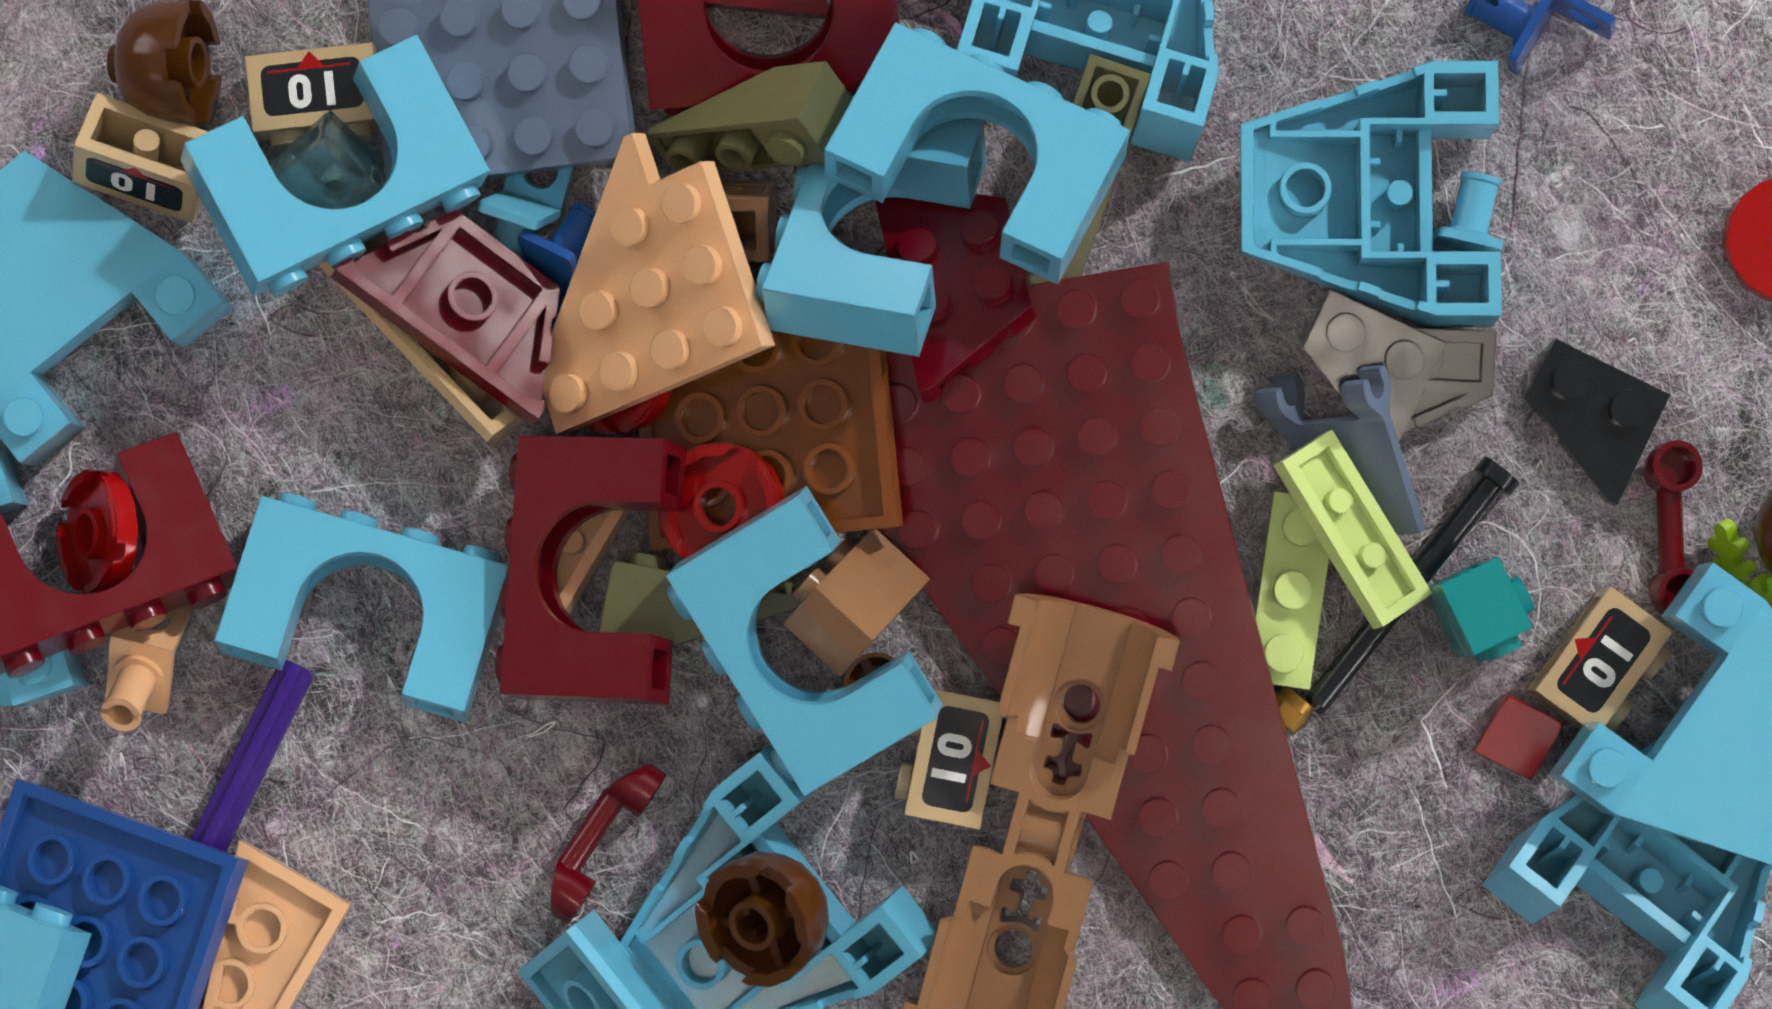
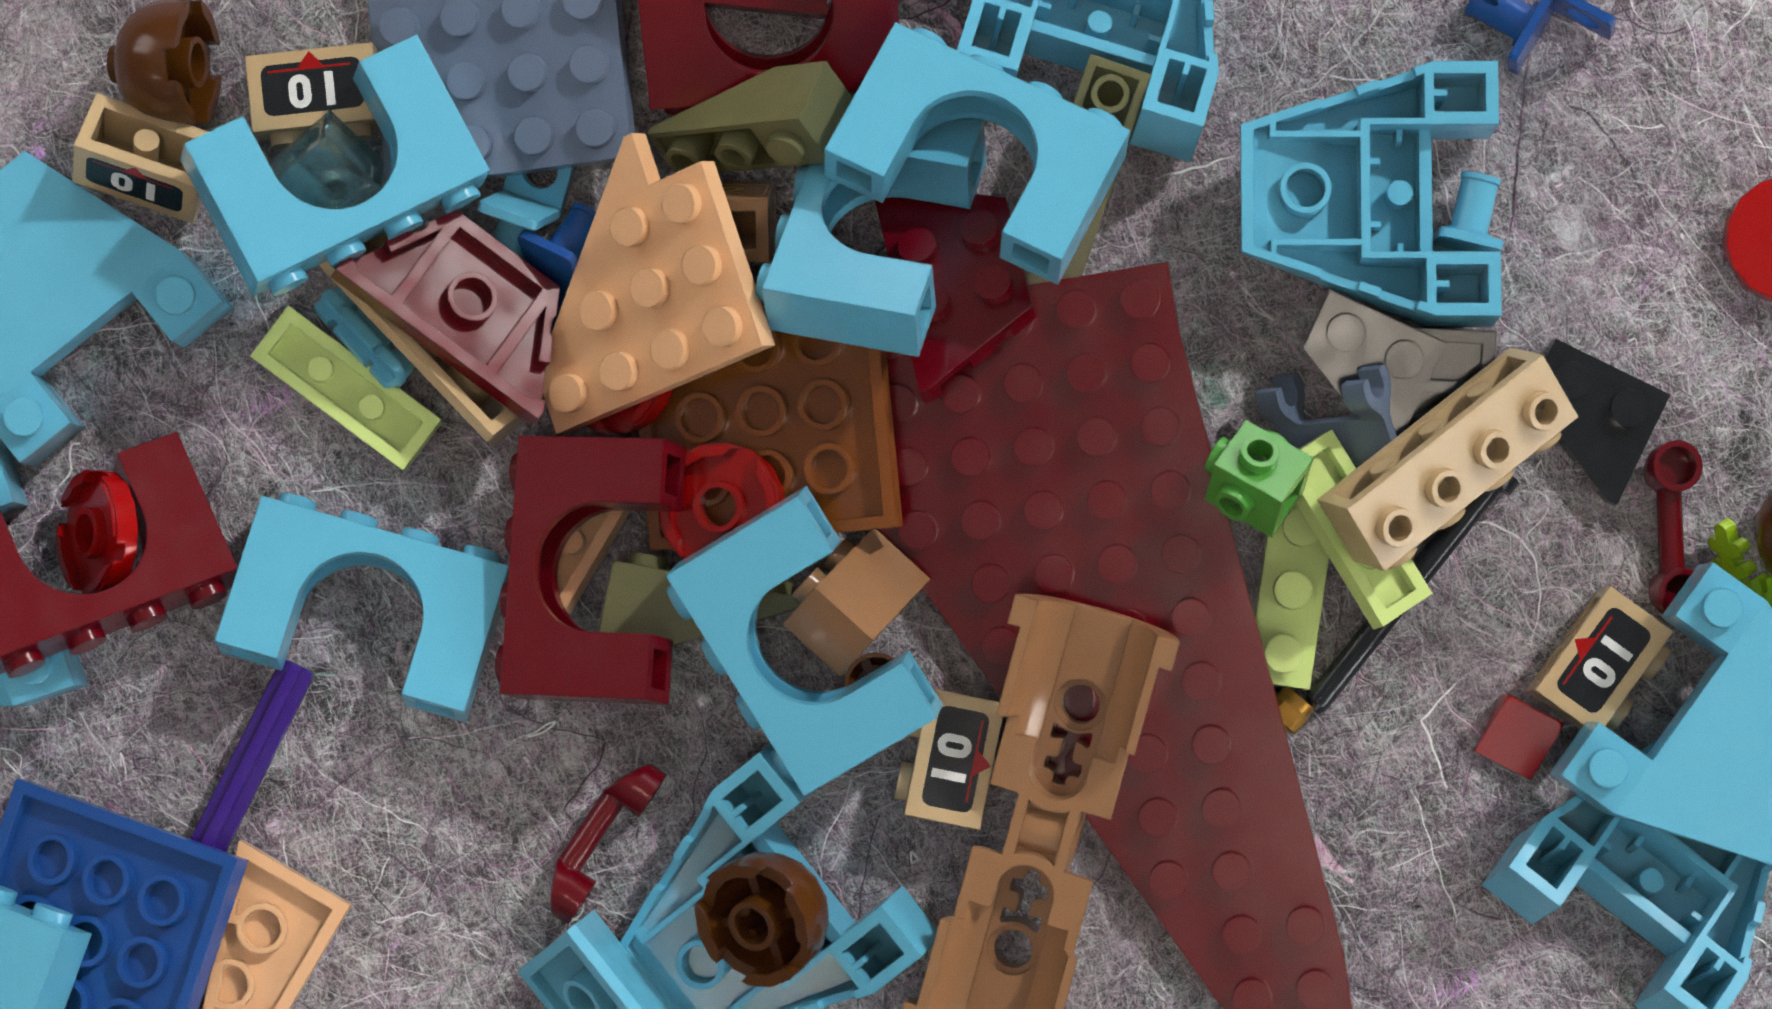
(141, 671): light nougat bracket -> none
(346, 389): none -> yellowish green plate
(363, 338): none -> medium azure axle
(1256, 477): none -> bright green brick
(1448, 459): none -> tan brick
(1482, 610): teal brick -> none

